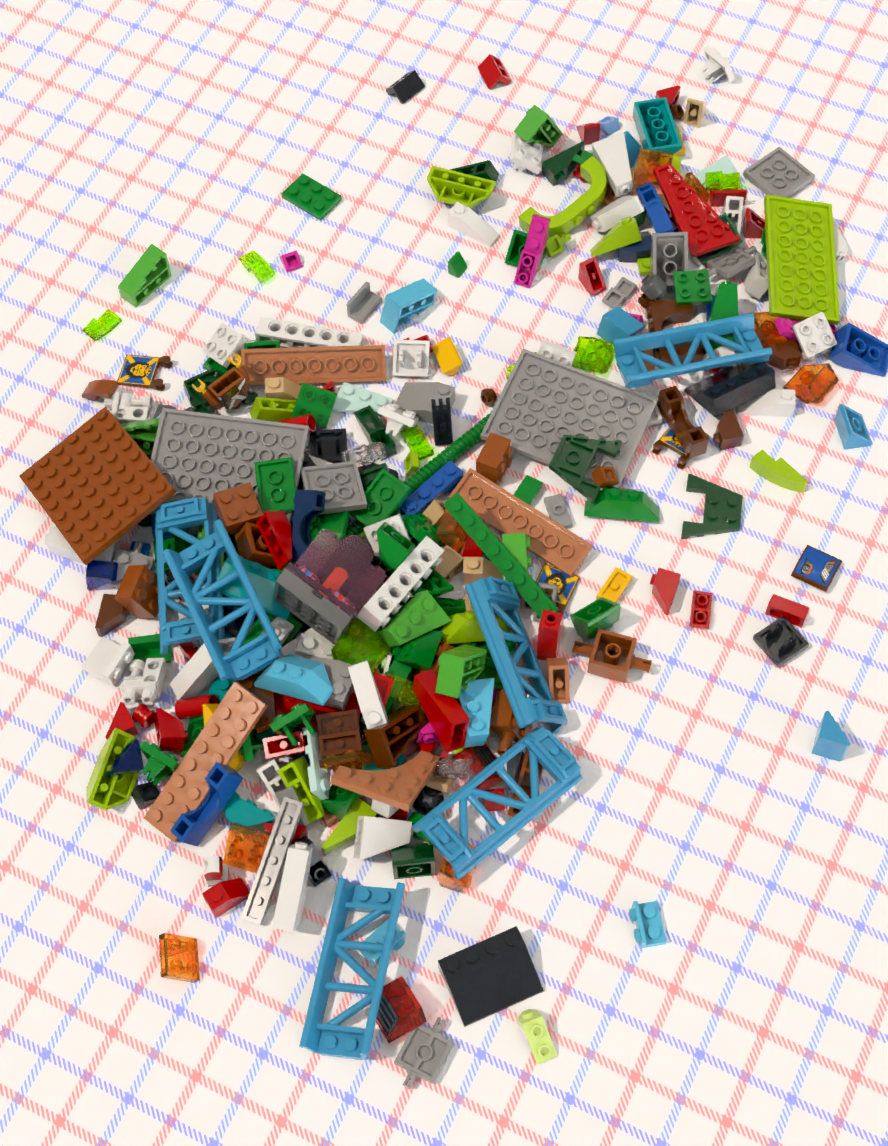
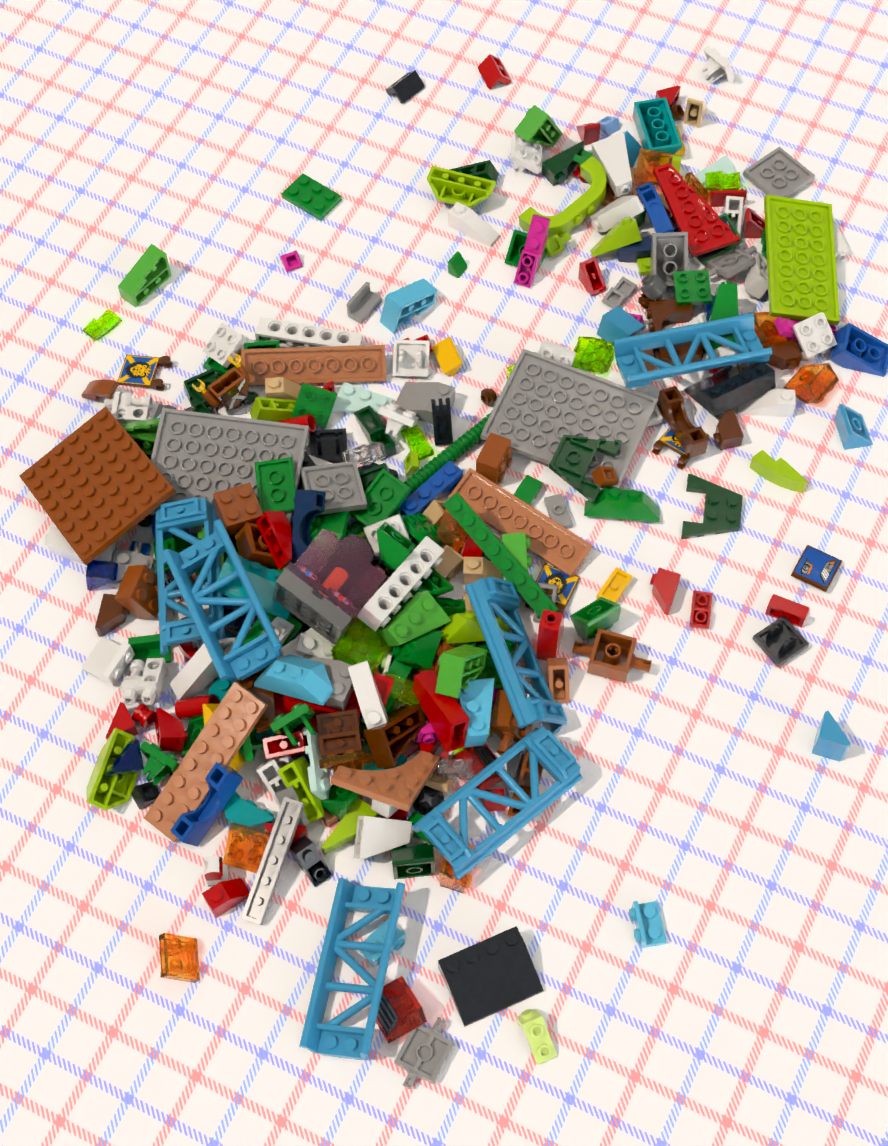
(260, 268): clear neon green slope -> none
(293, 887): white slope -> none

